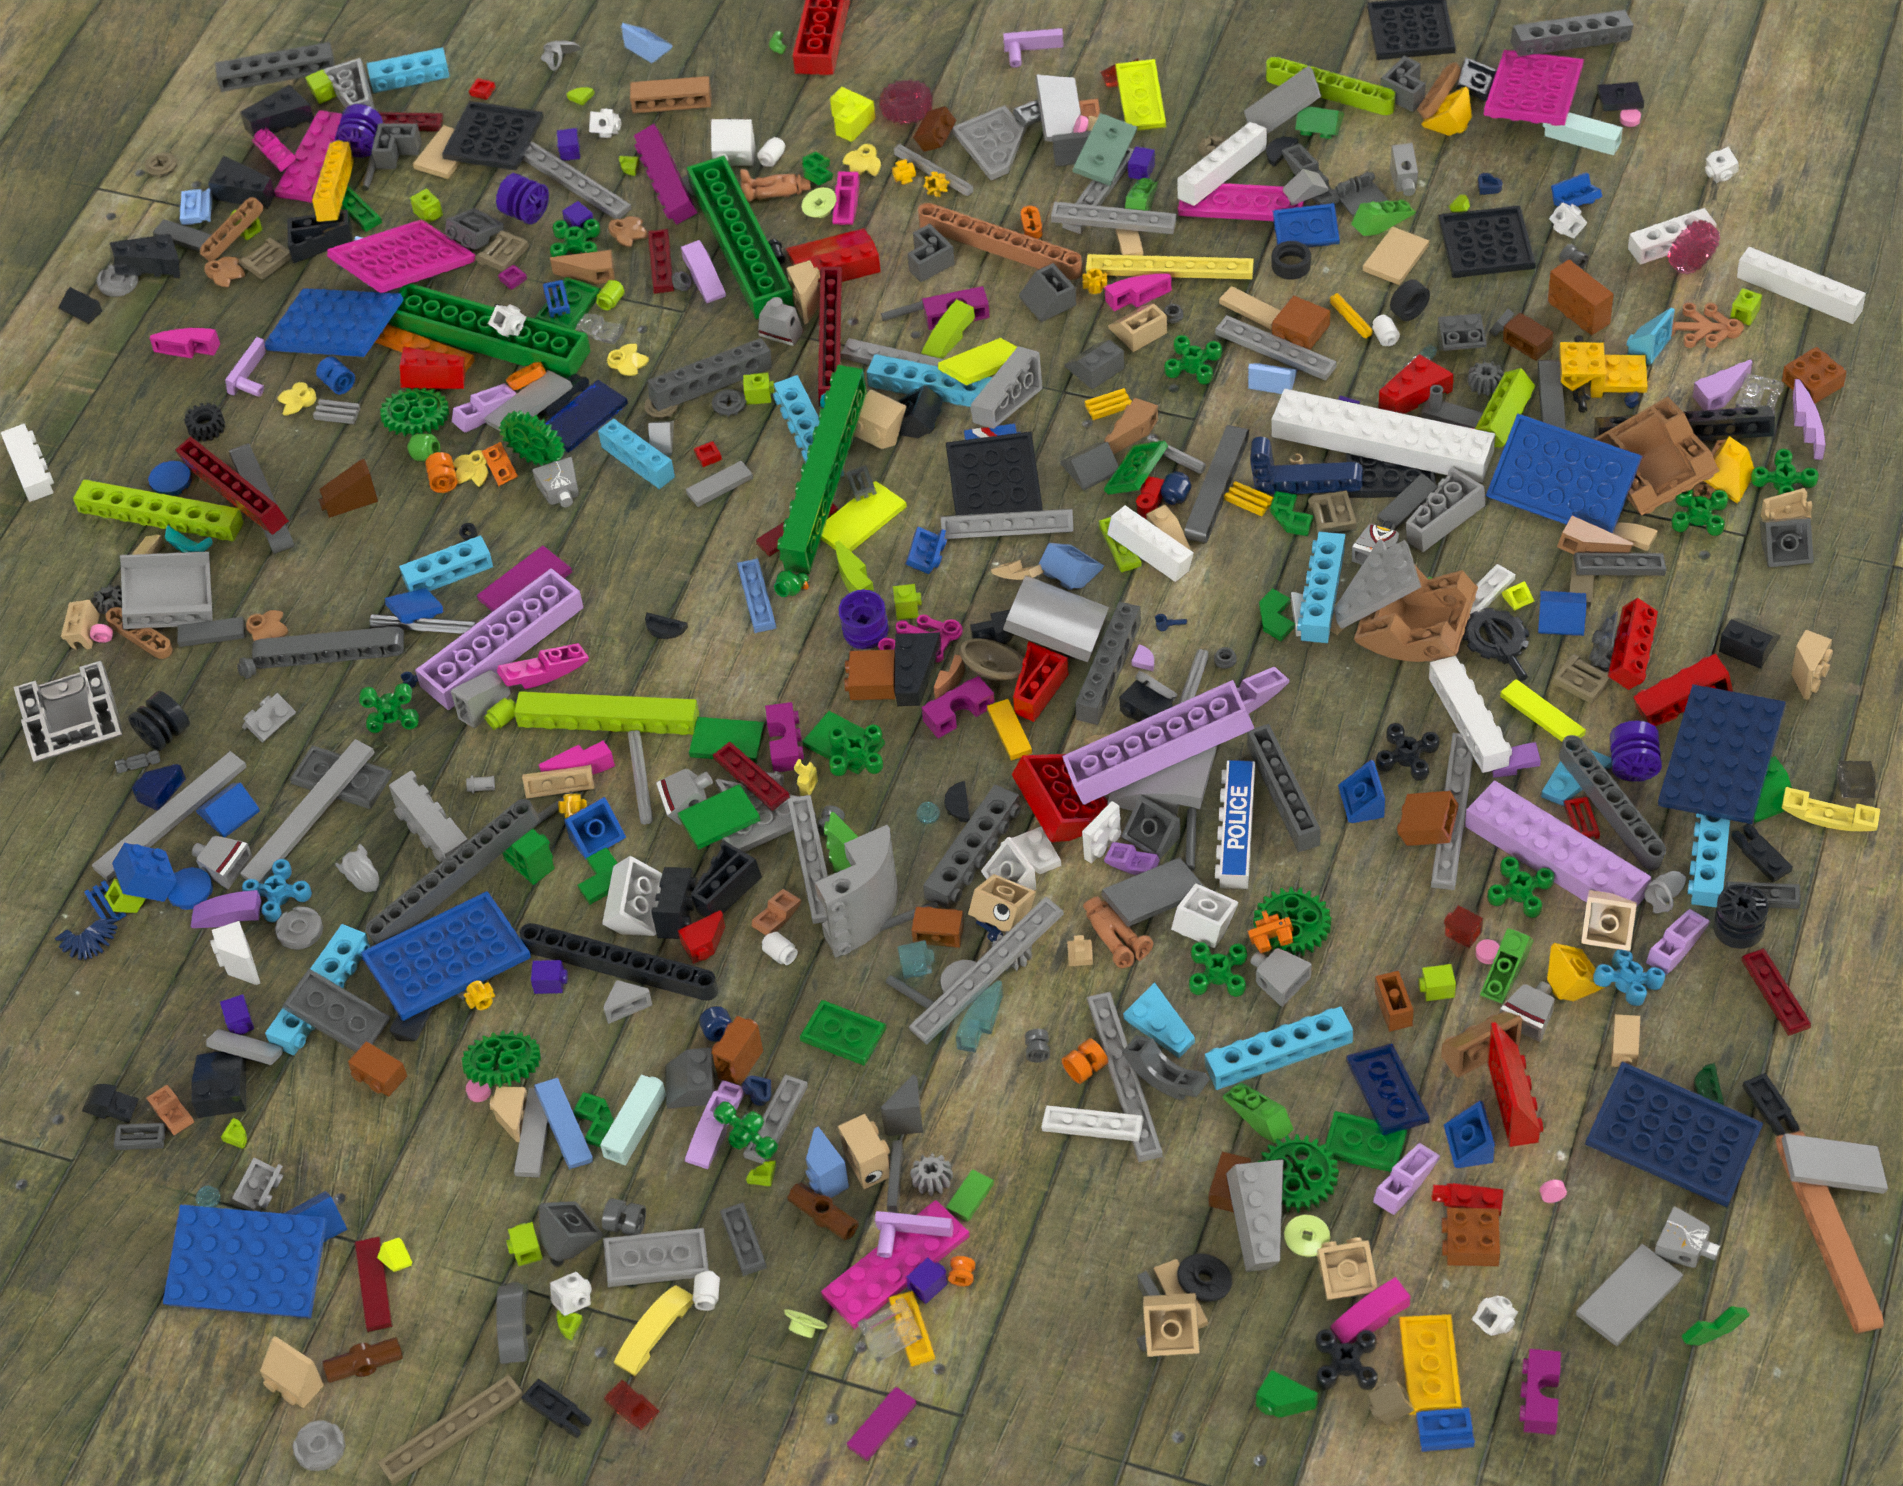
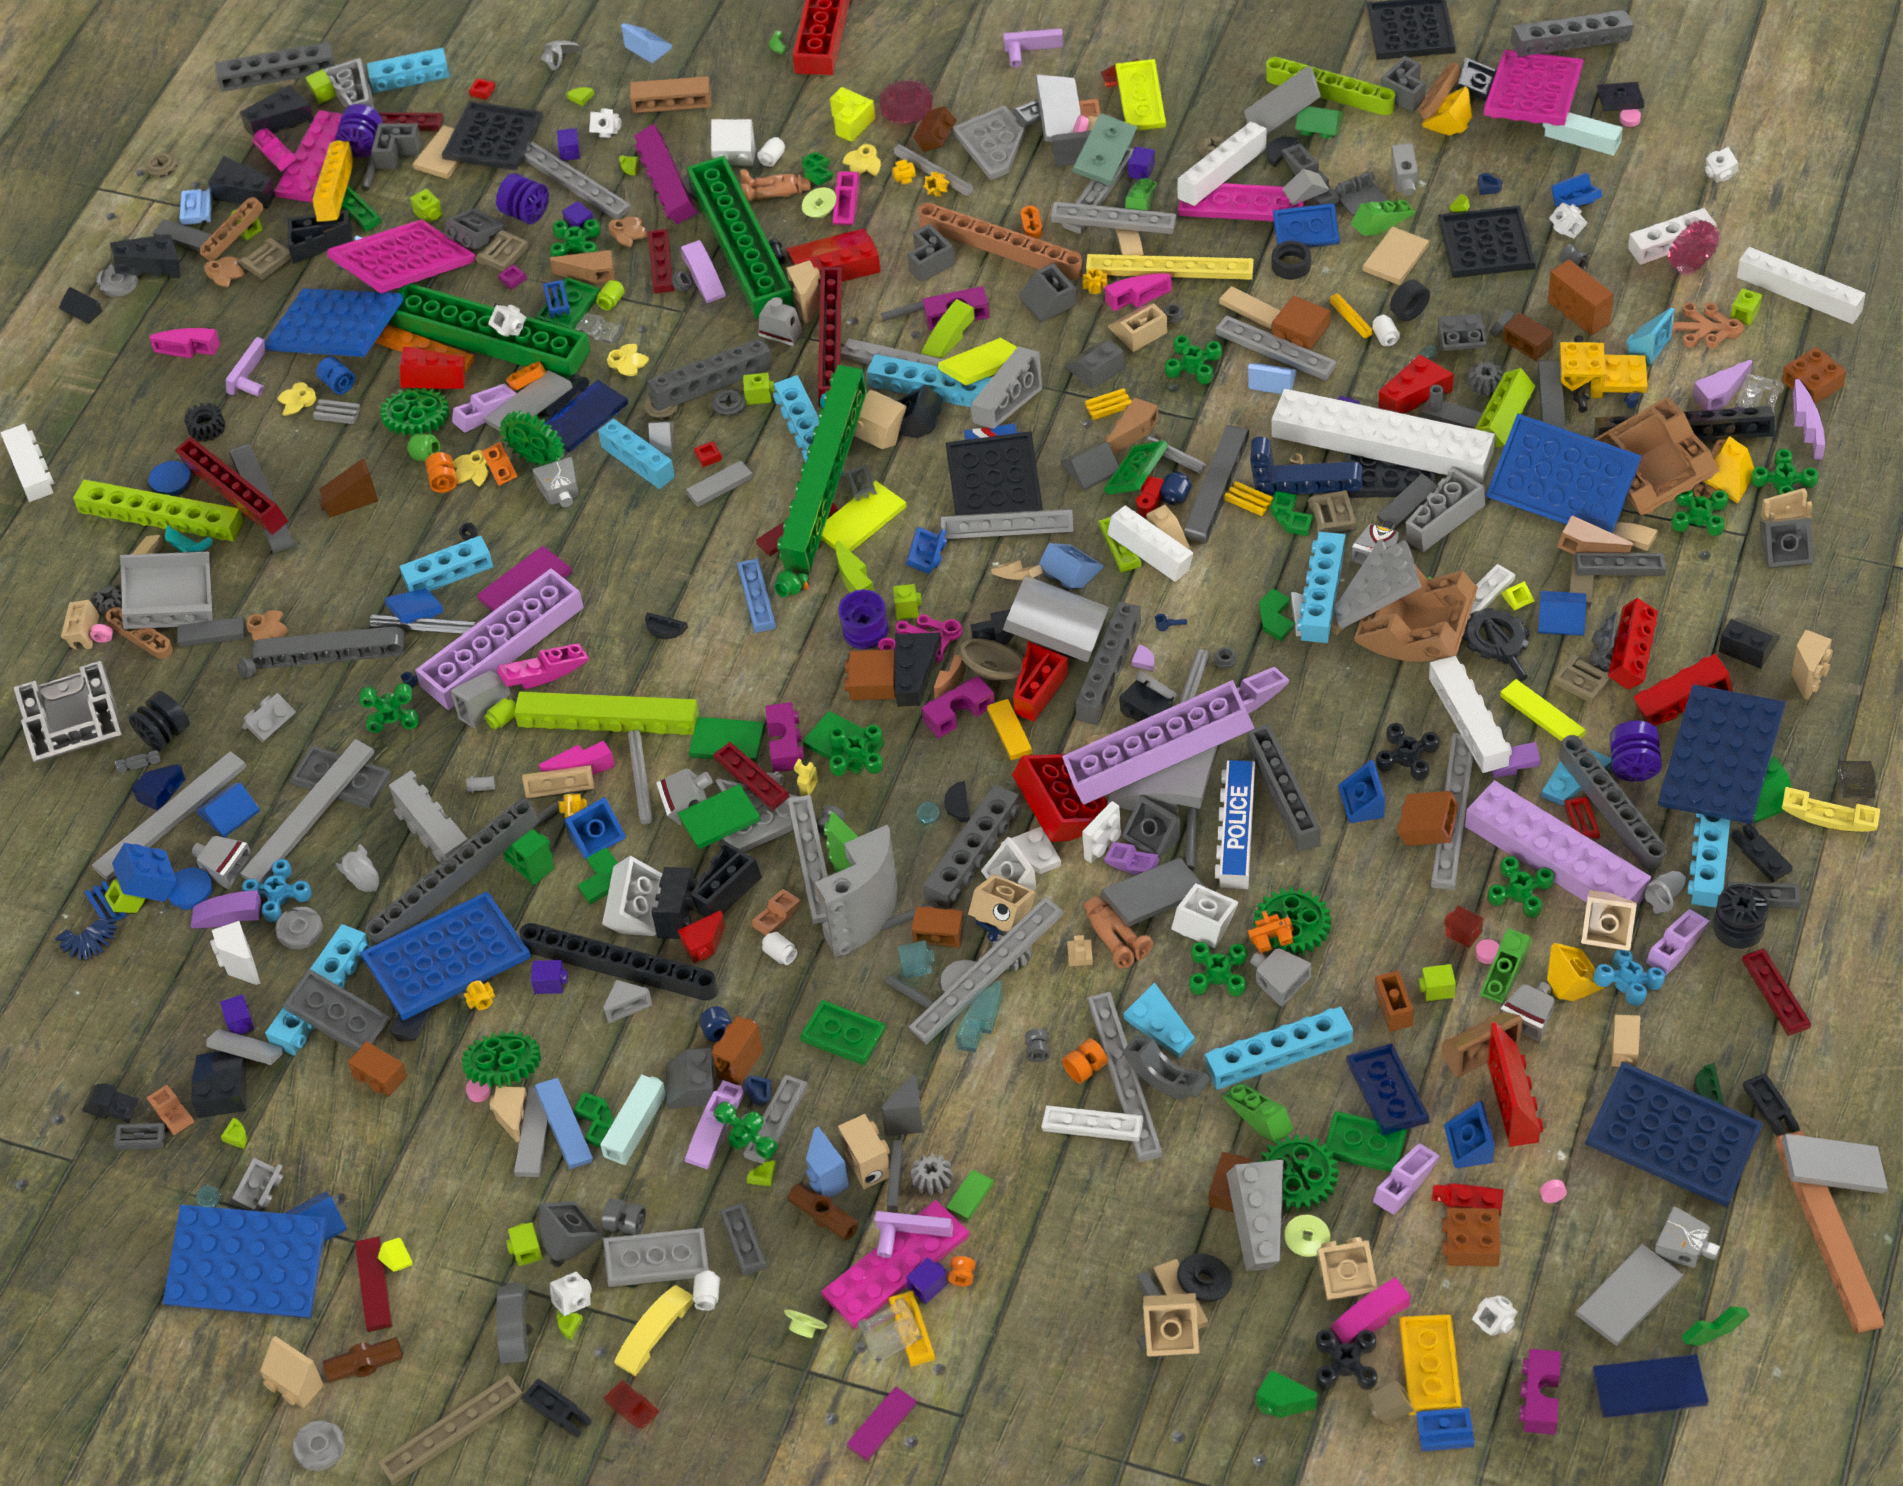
(1650, 1385): none -> clear blue tile

